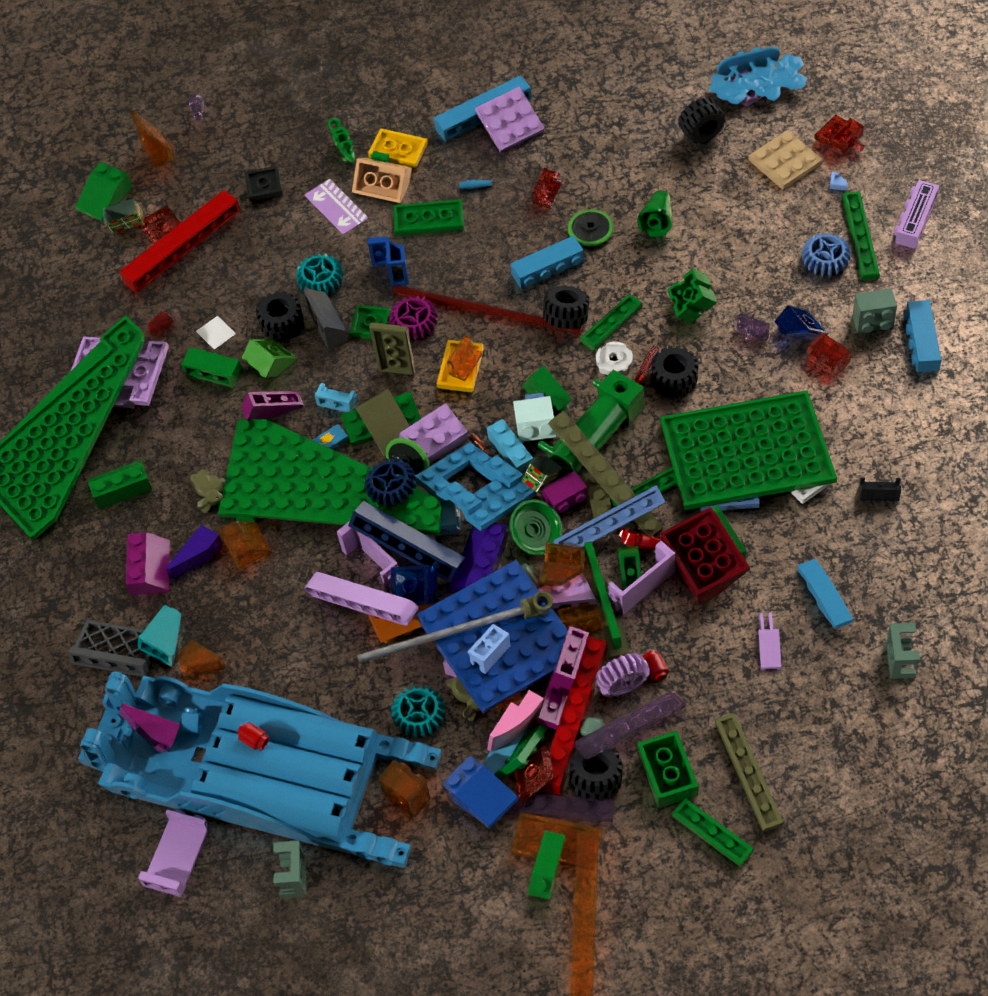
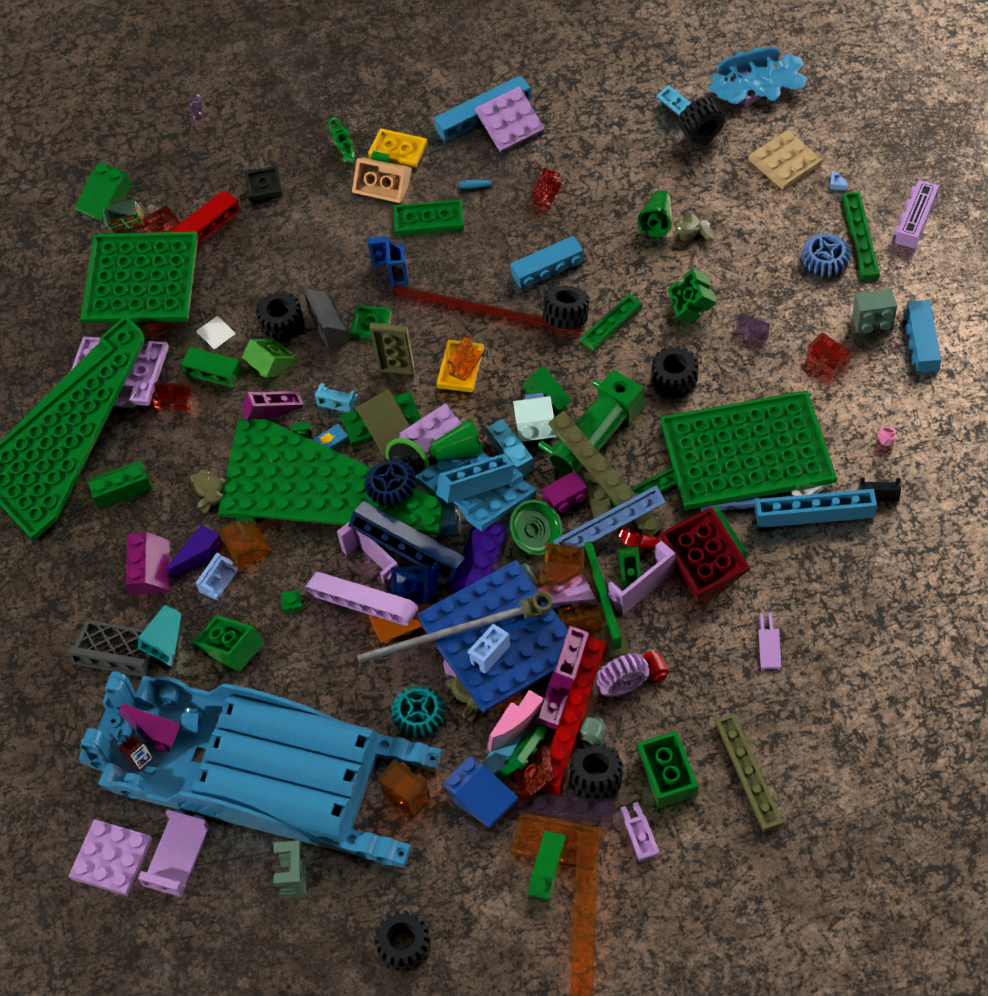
(110, 857): none -> lavender plate
(136, 752): none -> clear red brick
(140, 277): none -> green plate
(152, 140): clear orange slope -> none
(173, 396): none -> clear red hinge
(199, 660): clear orange slope -> none
(216, 576): none -> light blue hinge
(229, 642): none -> green slope
(253, 736): red brick -> none
(291, 601): none -> green plate
(302, 428): none -> green plate
(318, 272): teal gear -> none
(336, 206): lavender sticker -> none
(398, 924): none -> black tyre
(416, 314): magenta gear -> none
(457, 443): none -> green cone
(475, 478): none -> dark azure brick
(541, 473): piece -> none
(590, 227): pearl dark grey wheel -> none
(612, 349): white plate -> none
(629, 724): clear purple tile -> none
(640, 834): none -> lavender hinge
(646, 364): clear red tile -> none
(673, 99): none -> medium azure hinge
(691, 227): none -> olive animal
(712, 832): green plate -> none
(798, 322): clear blue slope -> none
(815, 508): none -> dark azure brick
(825, 593): dark azure slope -> none
(841, 134): clear red plate -> none
(887, 436): none -> bright pink plate
(899, 651): sand green panel -> none

